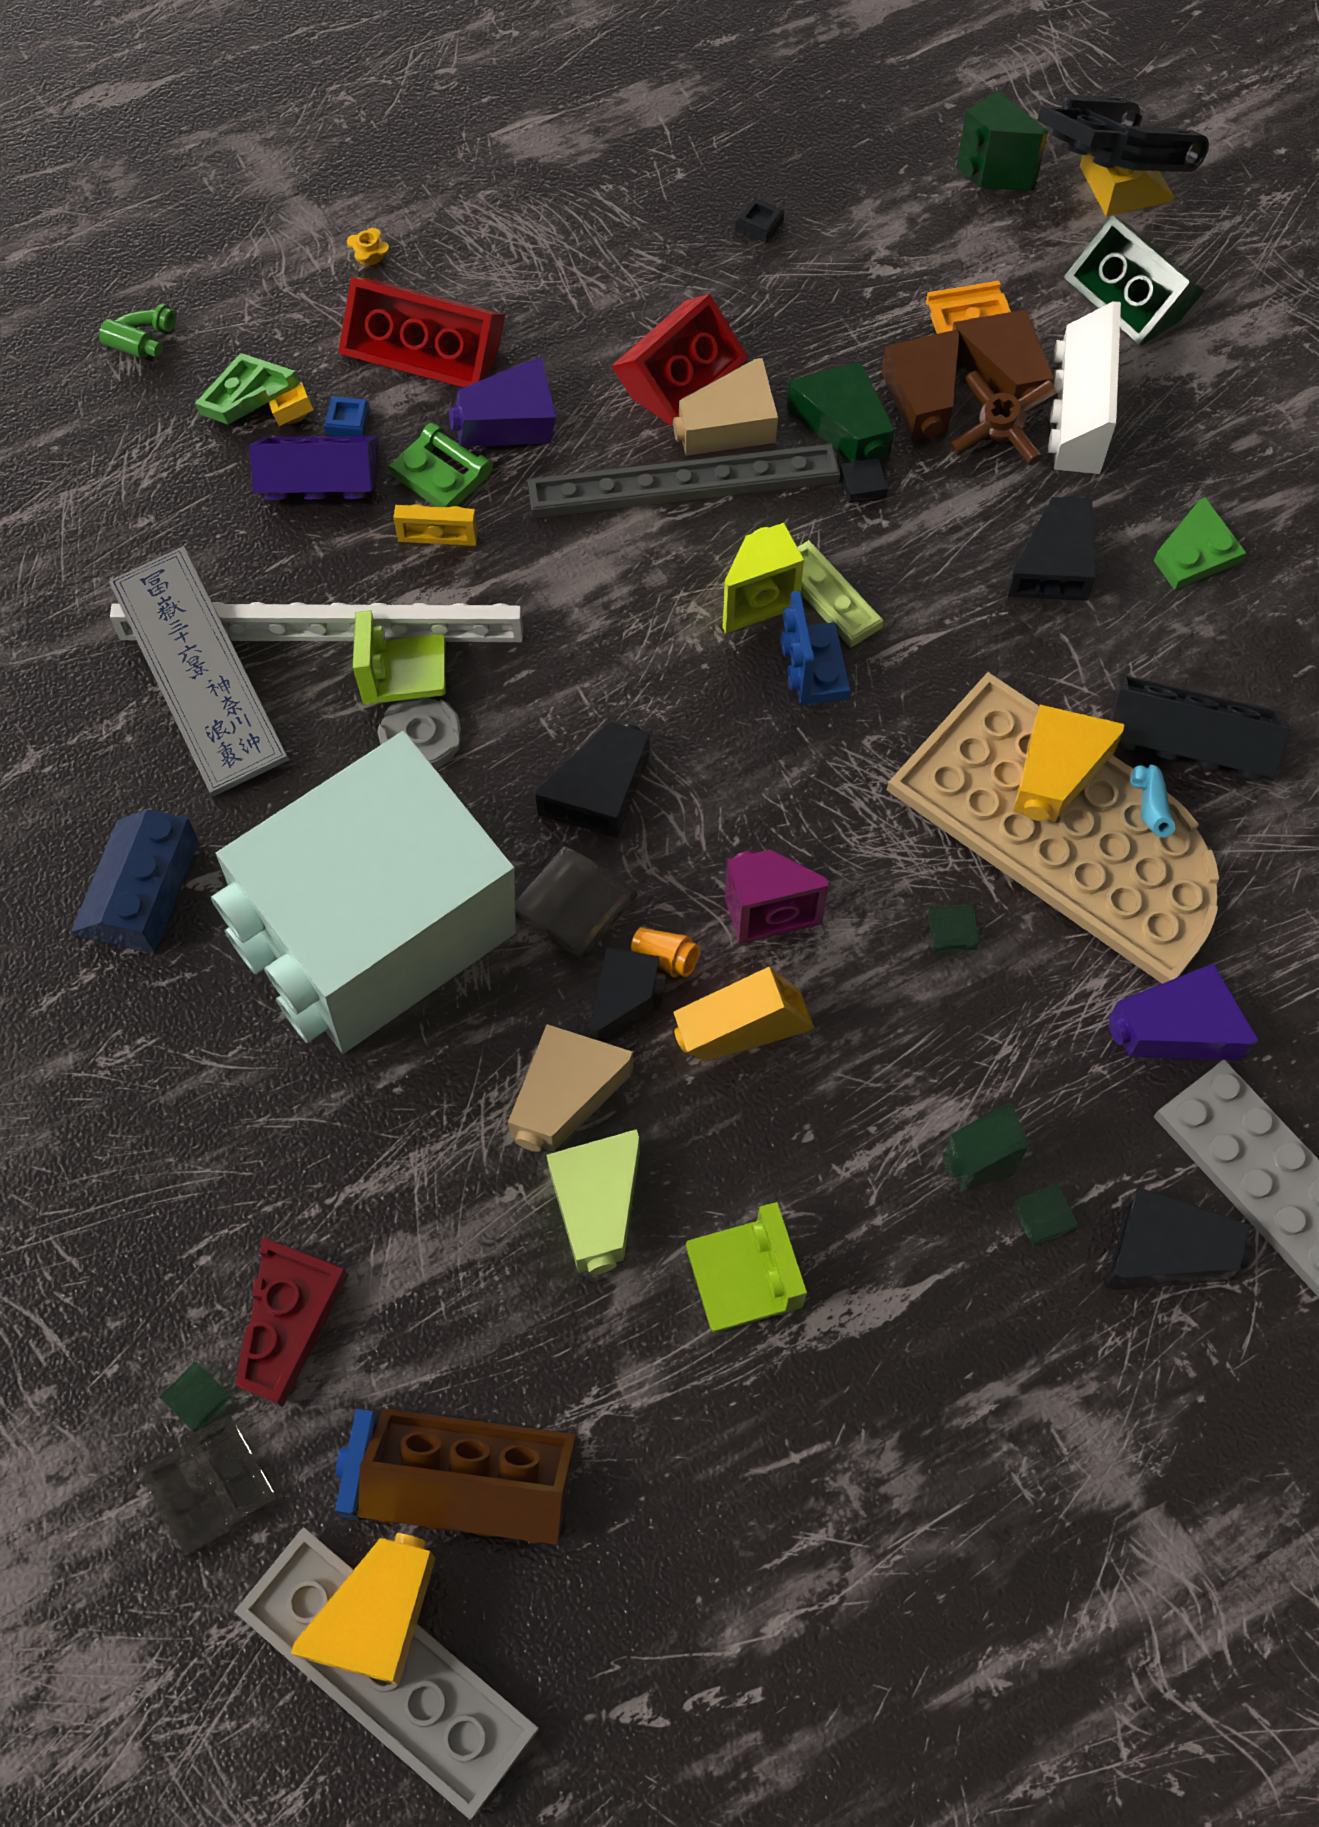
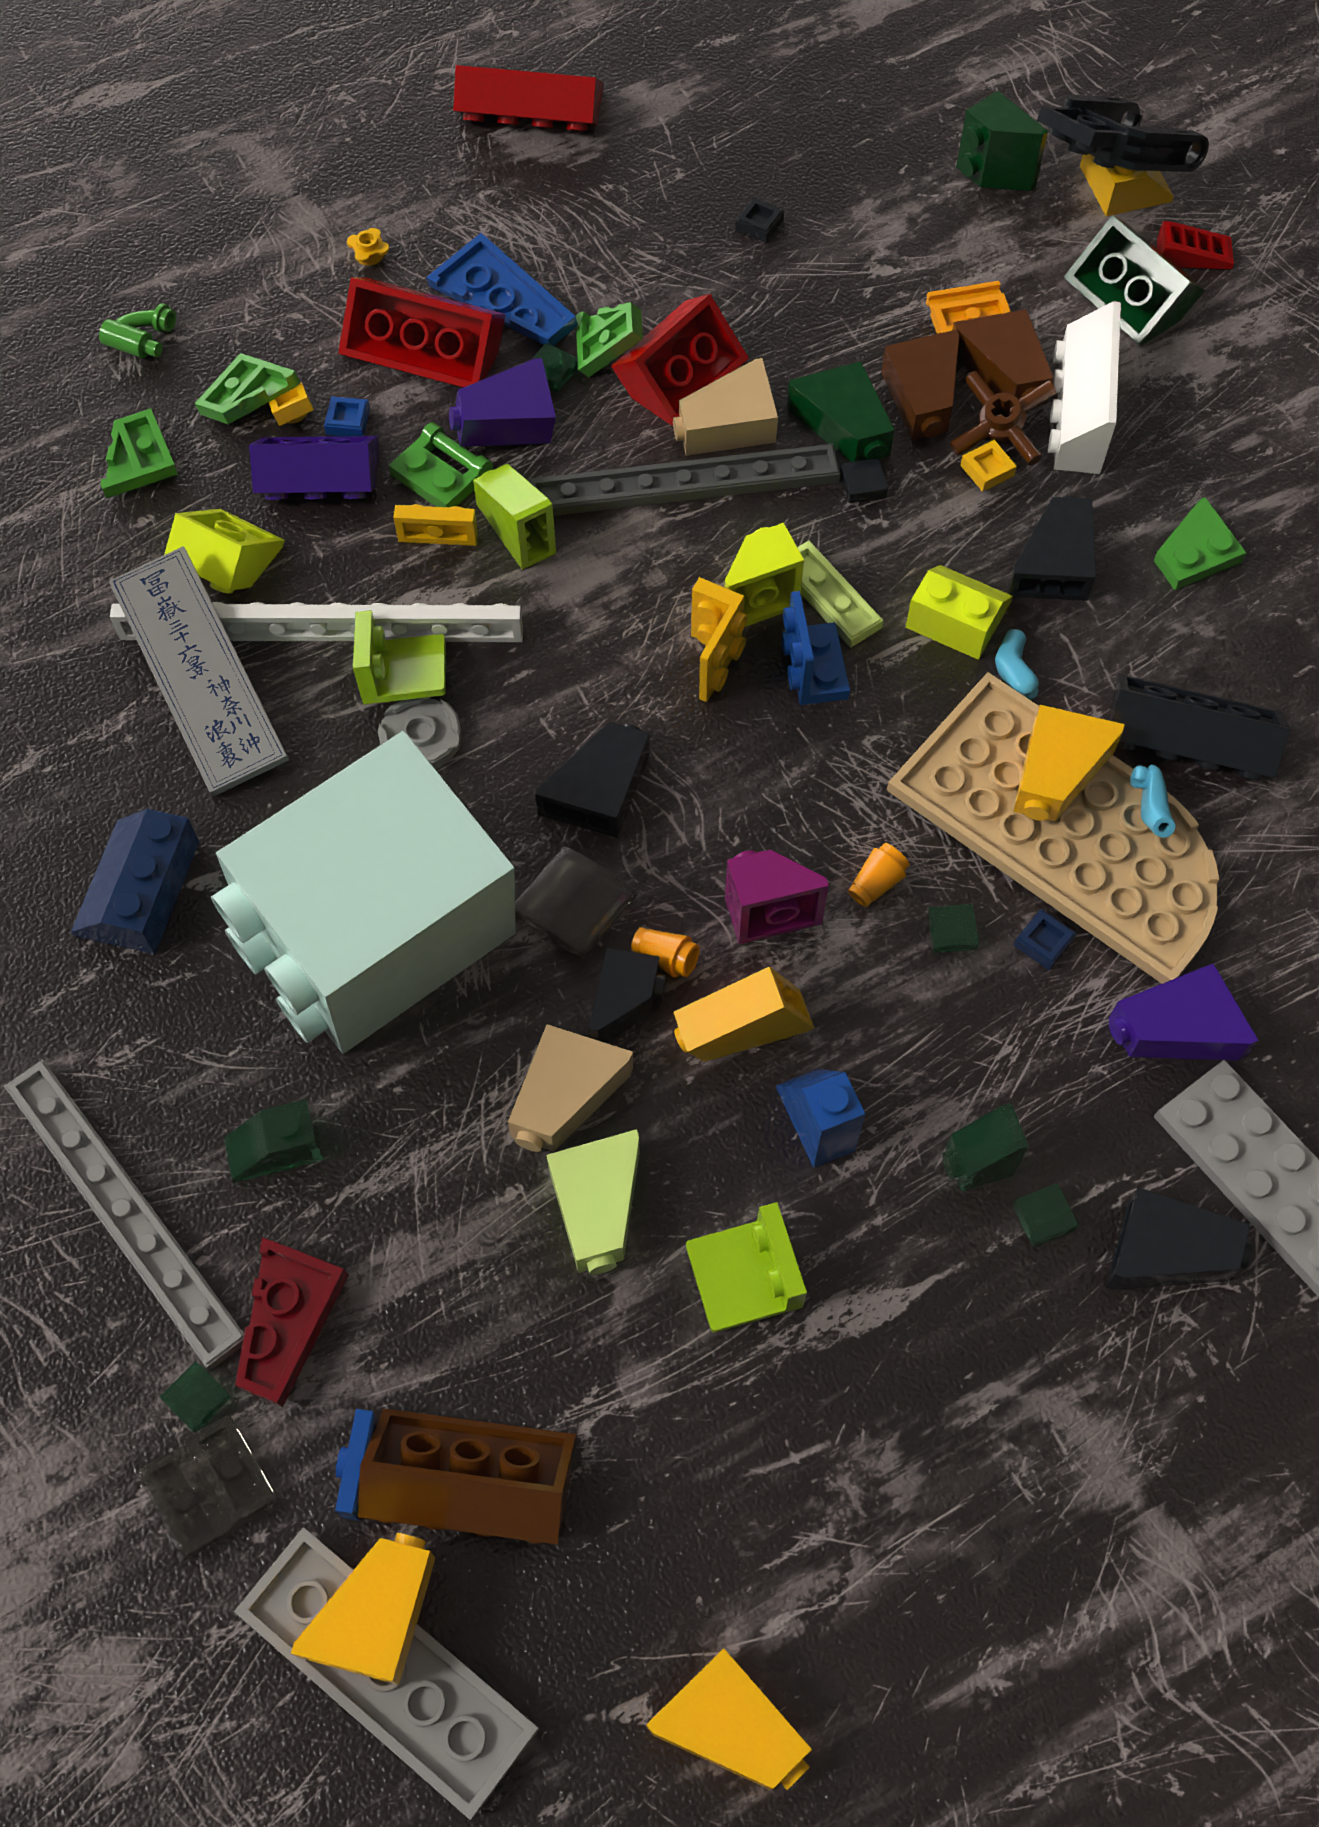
(127, 1215): none -> light grey tile
(136, 454): none -> bright green wing
(224, 547): none -> neon yellow slope
(274, 1141): none -> clear green slope
(491, 280): none -> blue wing
(517, 514): none -> lime slope
(527, 96): none -> red slope
(558, 366): none -> clear green plate
(606, 335): none -> bright green wing
(719, 625): none -> yellow bracket
(733, 1726): none -> yellow slope
(823, 1113): none -> blue slope
(879, 873): none -> light orange cone
(956, 610): none -> neon yellow slope
(988, 465): none -> yellow plate
(1013, 668): none -> medium azure arm
(1045, 939): none -> dark blue tile
(1185, 243): none -> red slope

